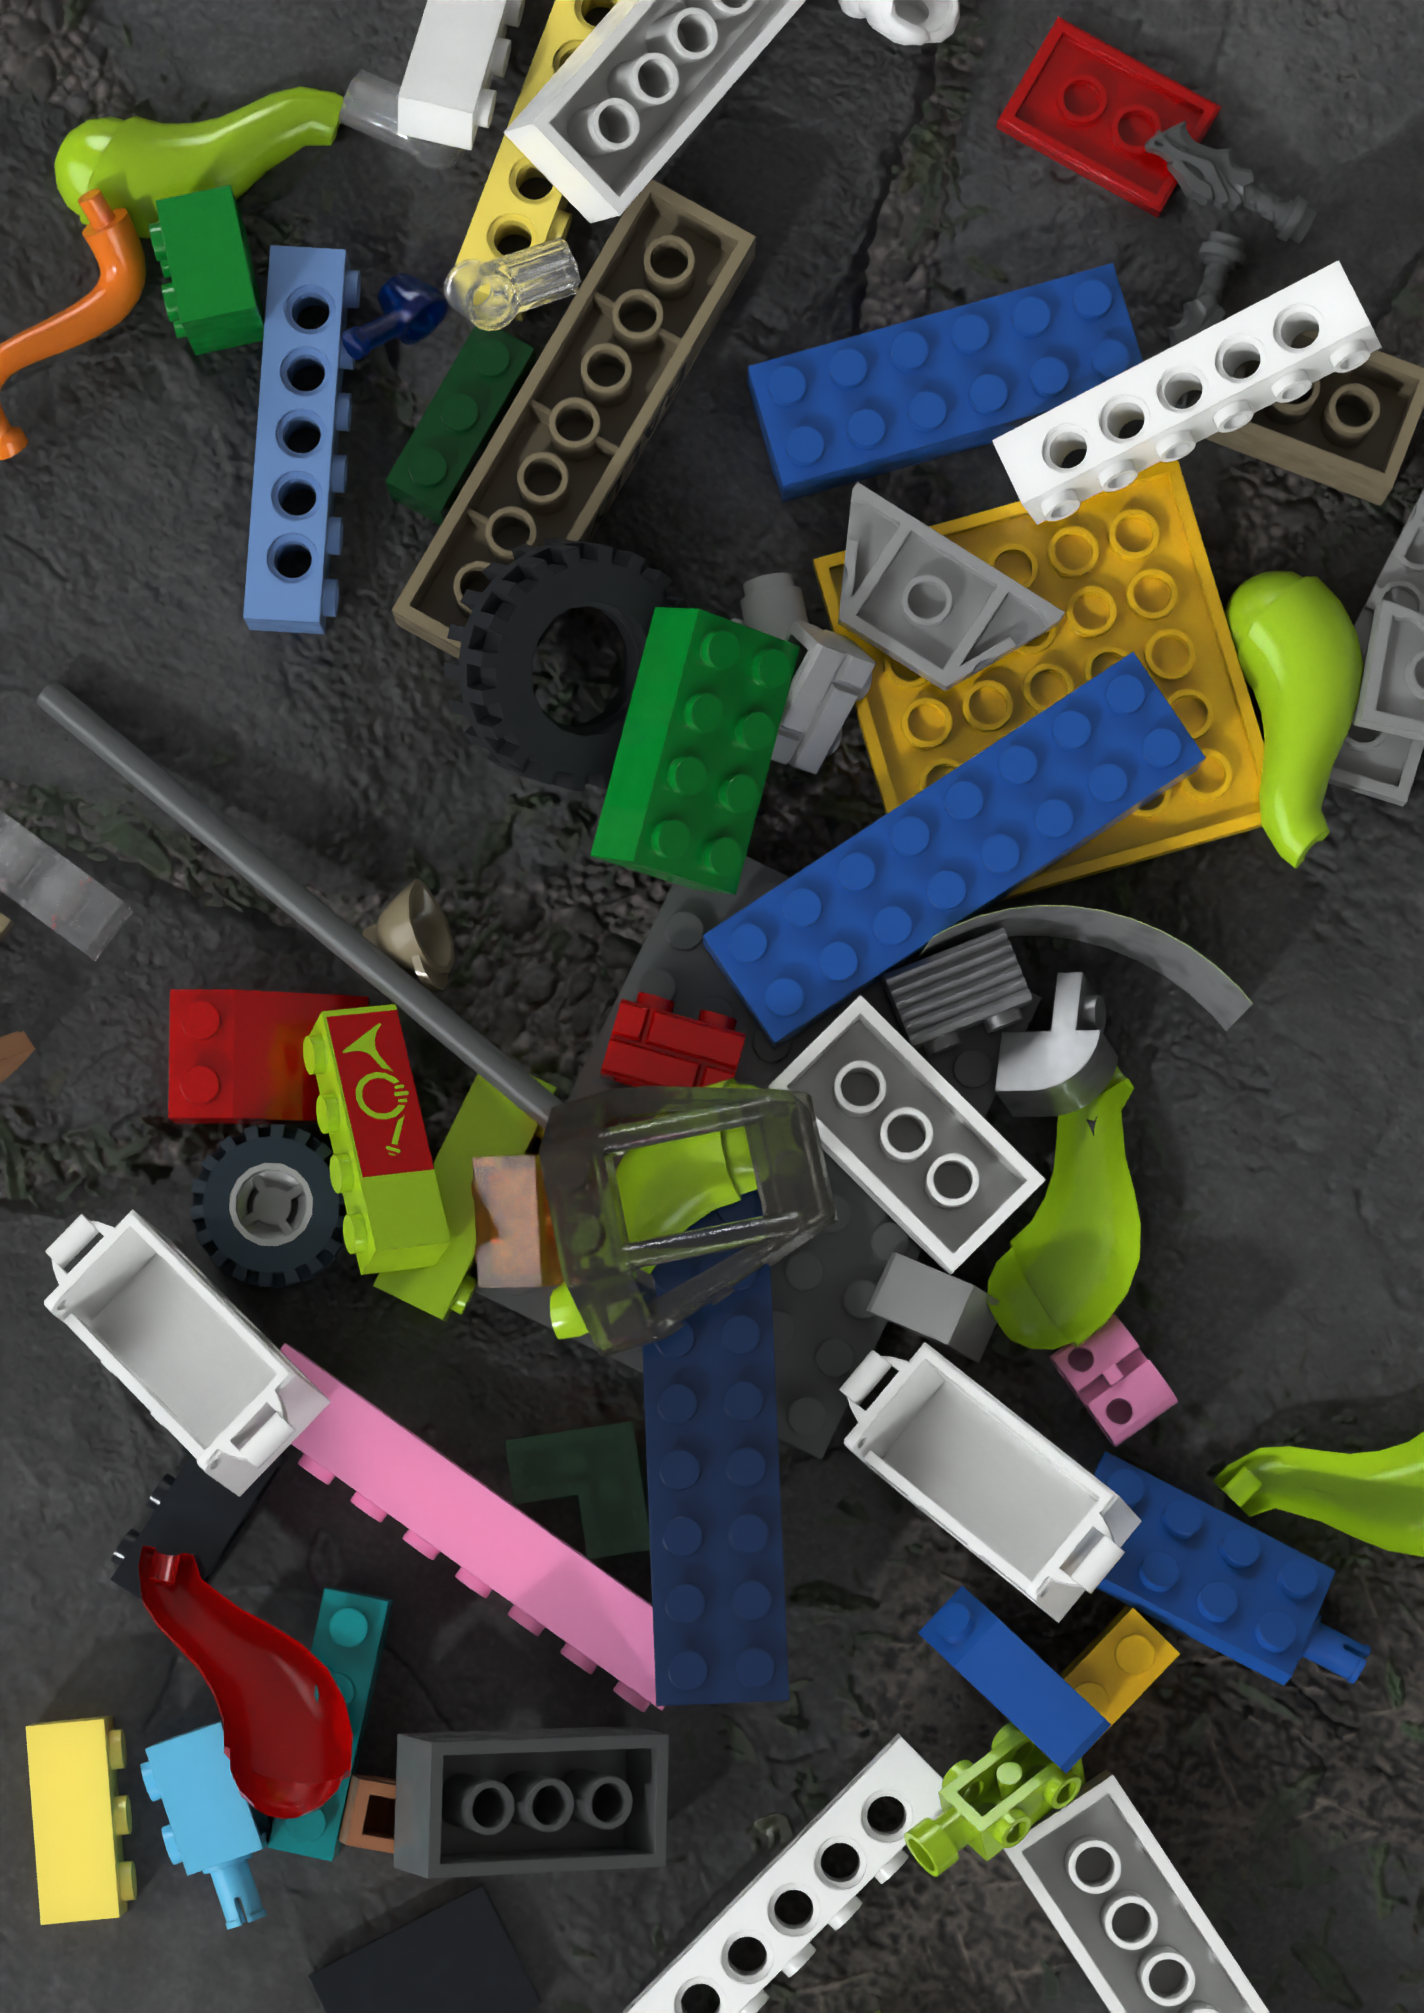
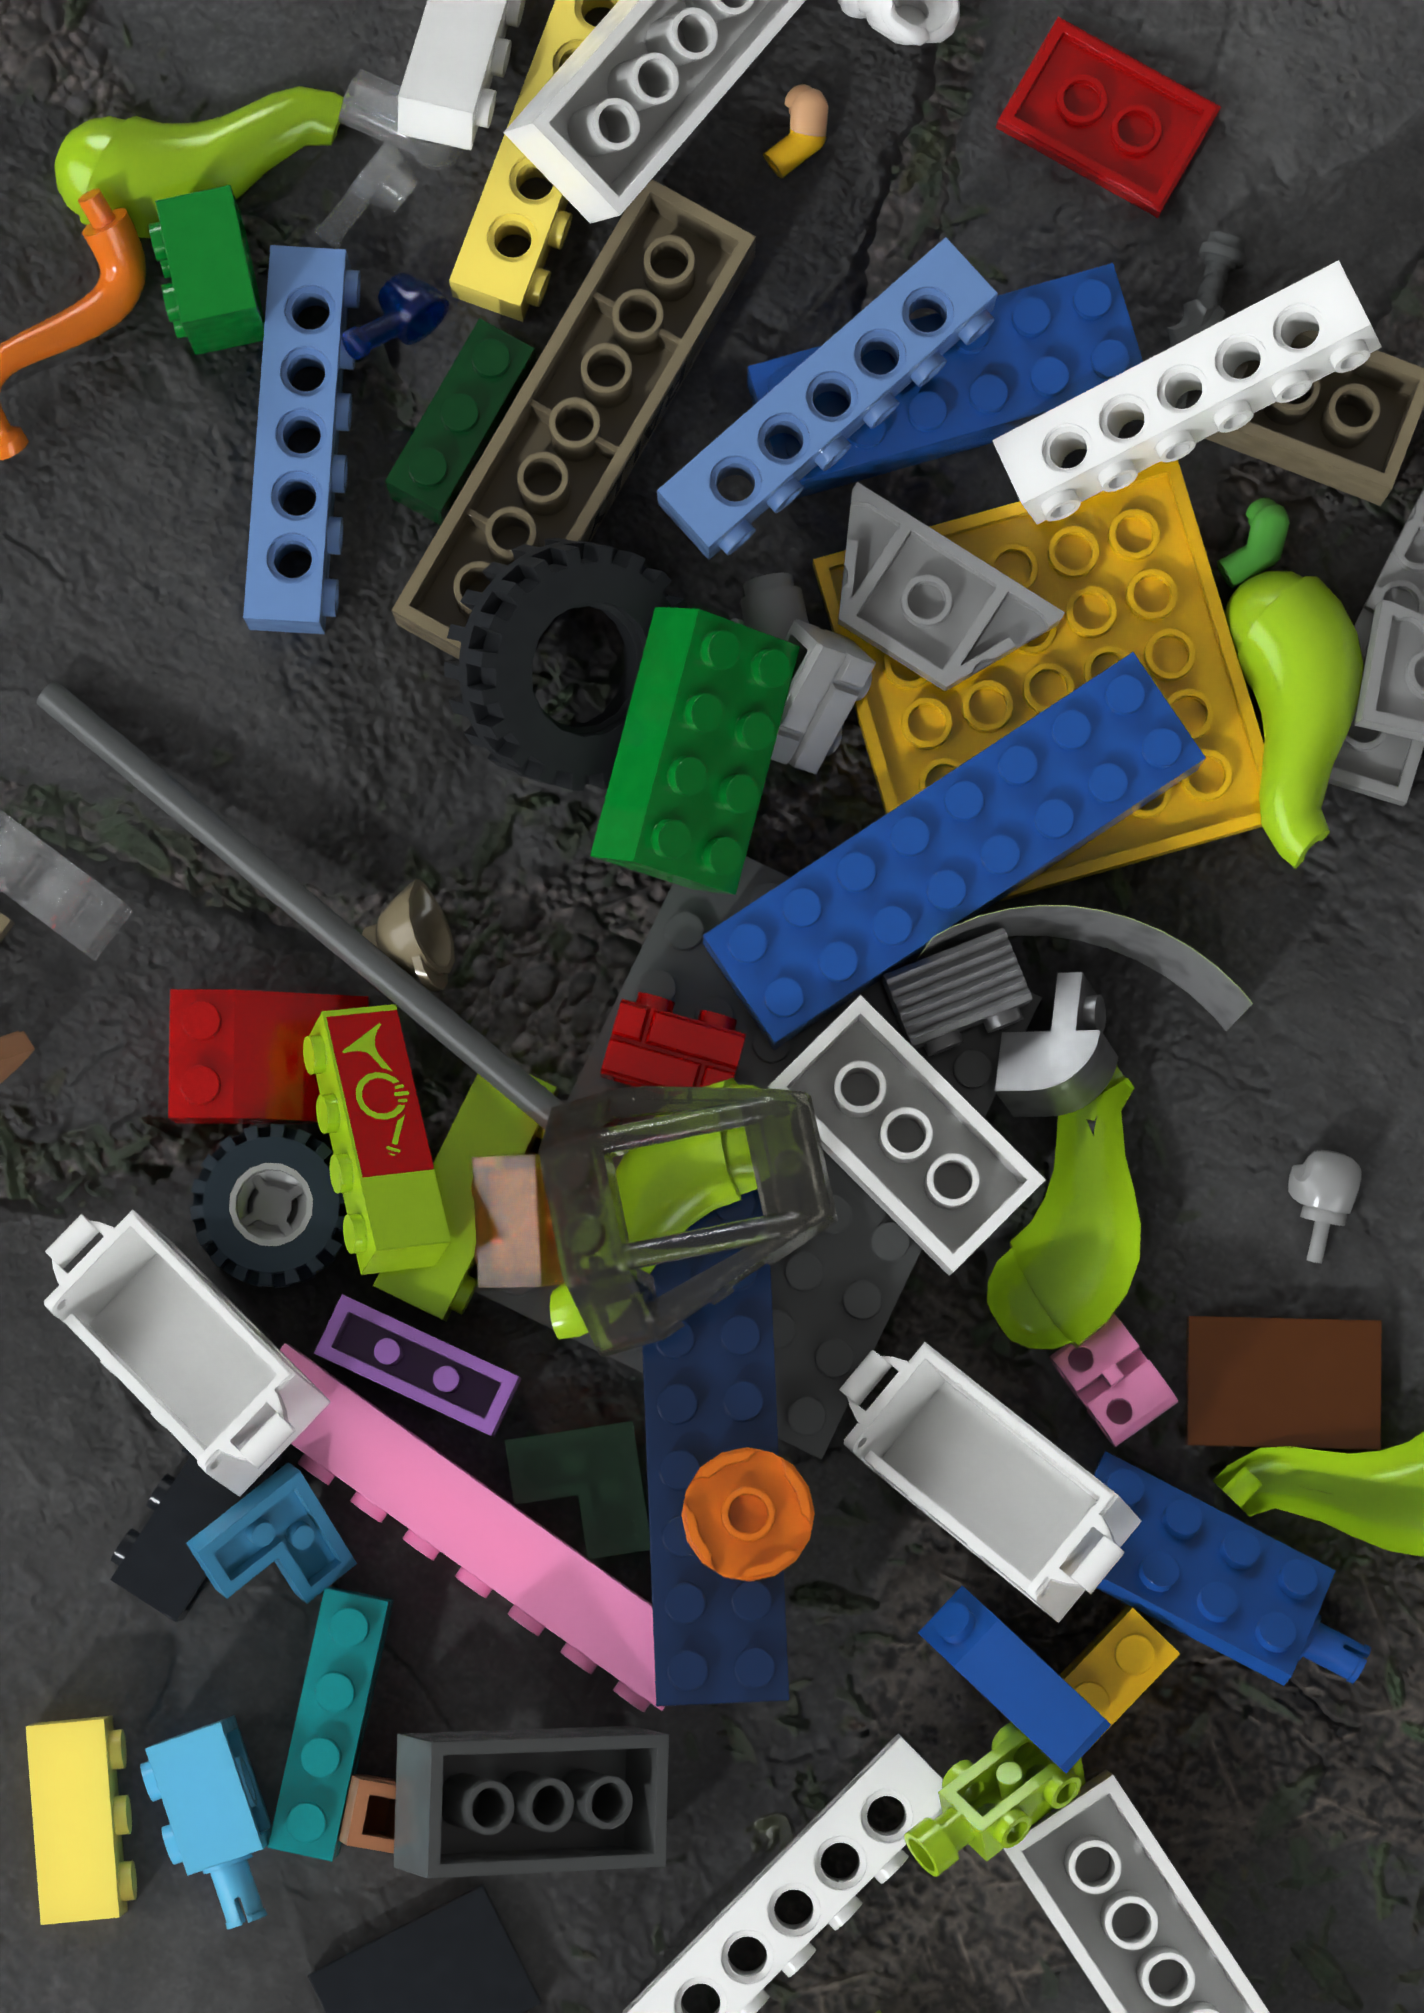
(279, 1525): none -> dark azure plate
(279, 1740): red animal -> none
(382, 182): none -> clear bar
(418, 1365): none -> medium lavender brick
(516, 281): clear piece -> none
(748, 1514): none -> orange tile
(807, 130): none -> arm
(934, 1306): light grey slope -> none
(938, 282): none -> medium blue brick
(1215, 179): dark grey piece -> none
(1264, 545): none -> bright green arm
(1283, 1382): none -> reddish brown tile
(1327, 1189): none -> light grey piece

